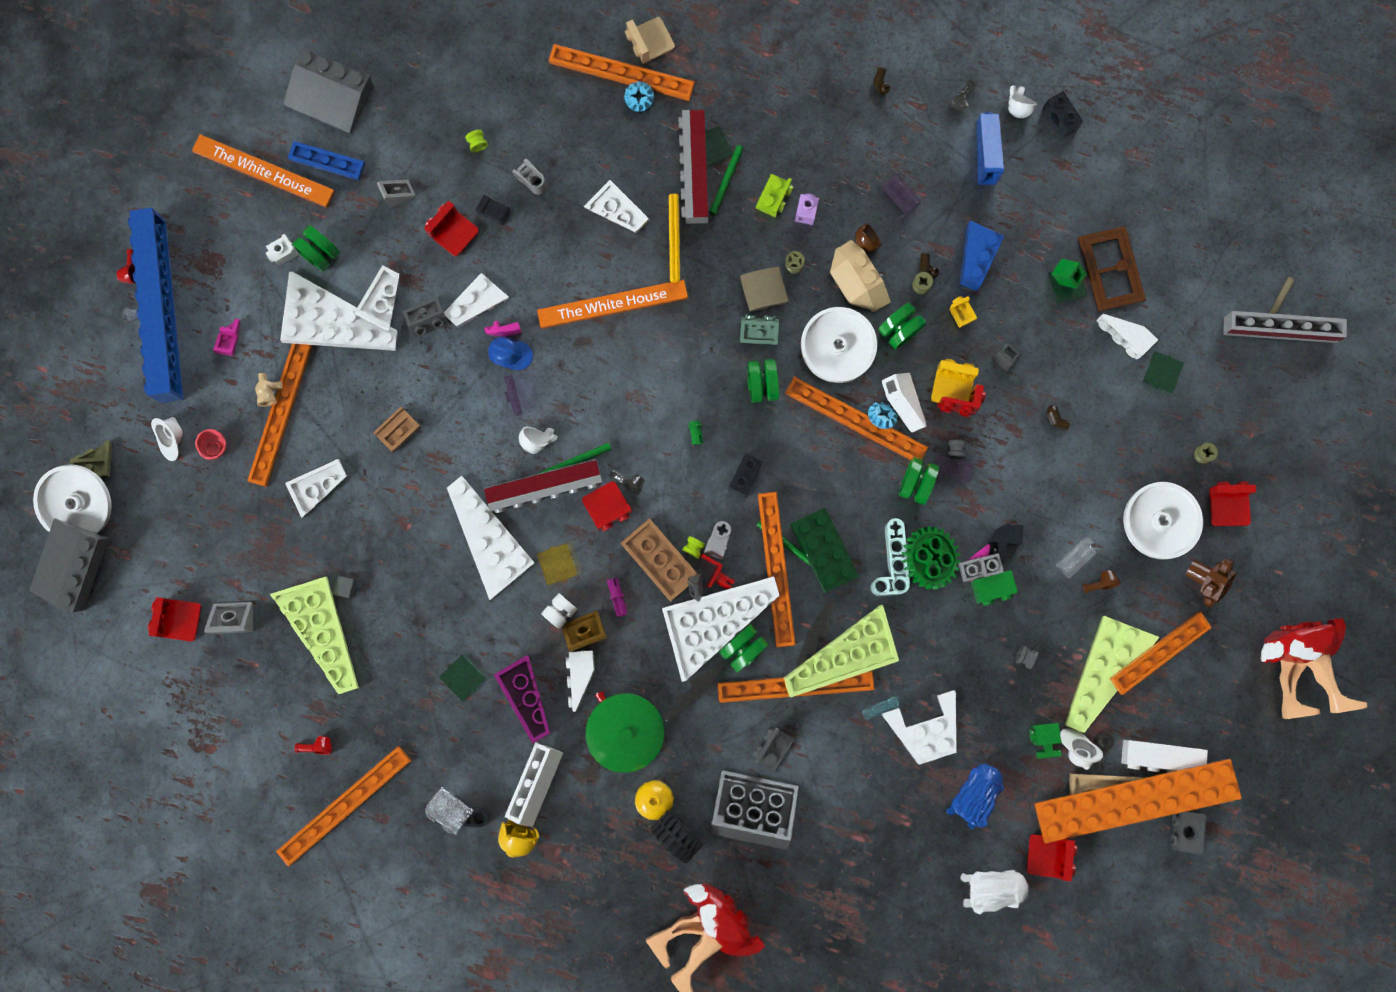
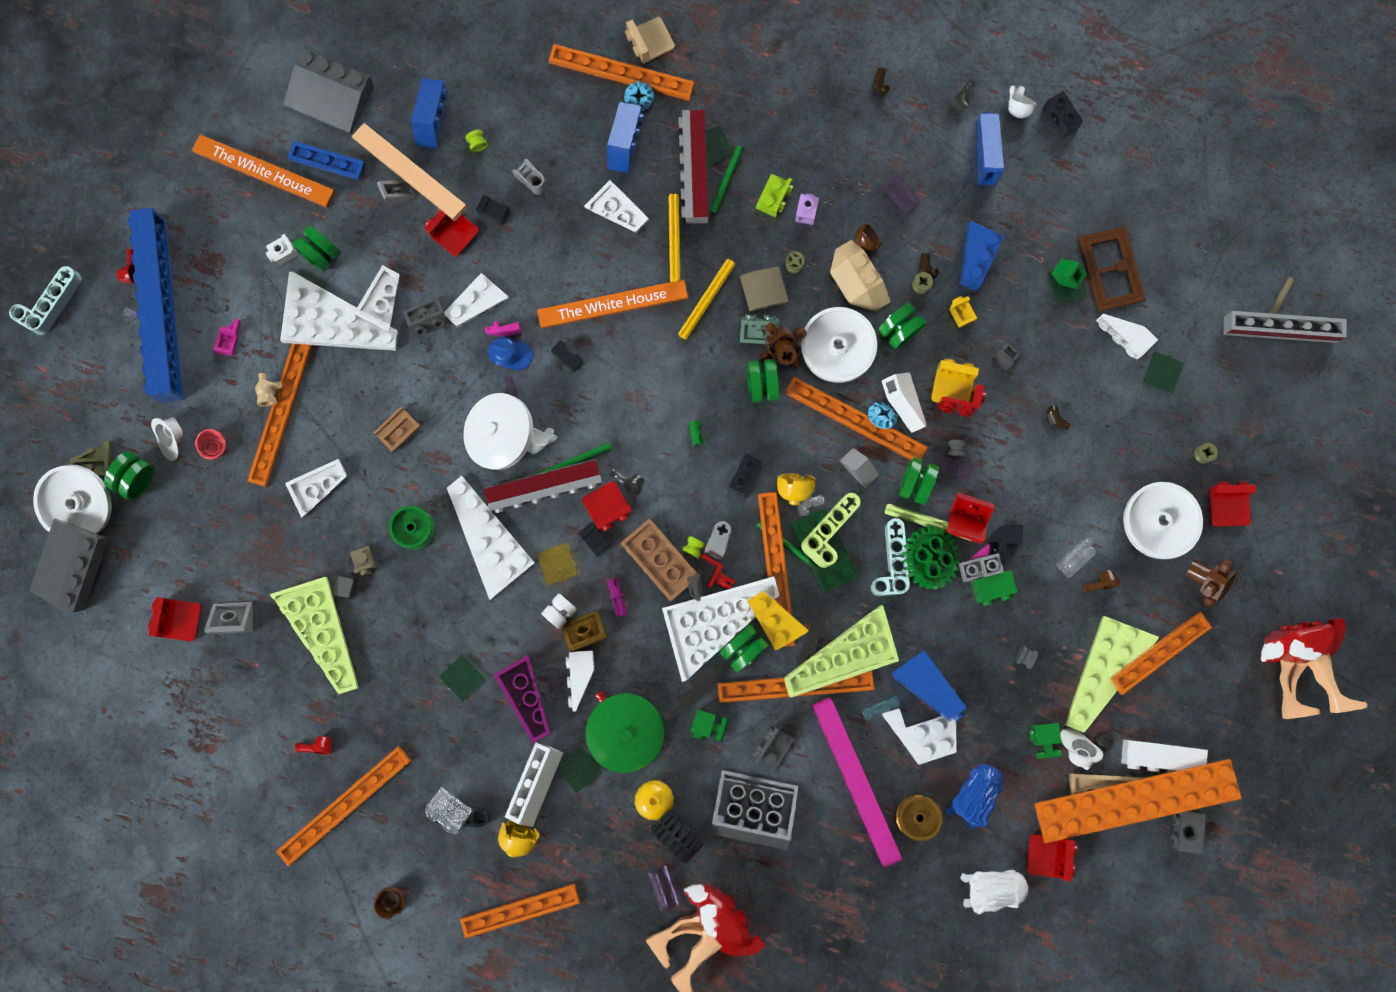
(48, 298): none -> light aqua beam
(129, 475): none -> green wheel
(363, 561): none -> dark tan bracket
(389, 902): none -> reddish brown hair
(409, 172): none -> light nougat tile
(423, 531): none -> green wheel
(429, 112): none -> blue wedge
(498, 431): none -> white dish
(520, 910): none -> orange tile
(566, 357): none -> black piece
(578, 769): none -> clear green piece
(594, 539): none -> black piece
(624, 136): none -> wedge
(663, 889): none -> clear purple plate
(704, 724): none -> green brick
(706, 299): none -> yellow axle
(775, 620): none -> yellow wing
(783, 345): none -> reddish brown piece
(795, 488): none -> yellow cylinder
(811, 502): none -> clear arm
(832, 525): none -> yellowish green beam
(857, 782): none -> dark pink beam
(859, 467): none -> light grey slope
(916, 517): none -> yellowish green axle
(923, 828): none -> pearl gold wheel
(930, 686): none -> blue slope
(969, 518): none -> red bracket

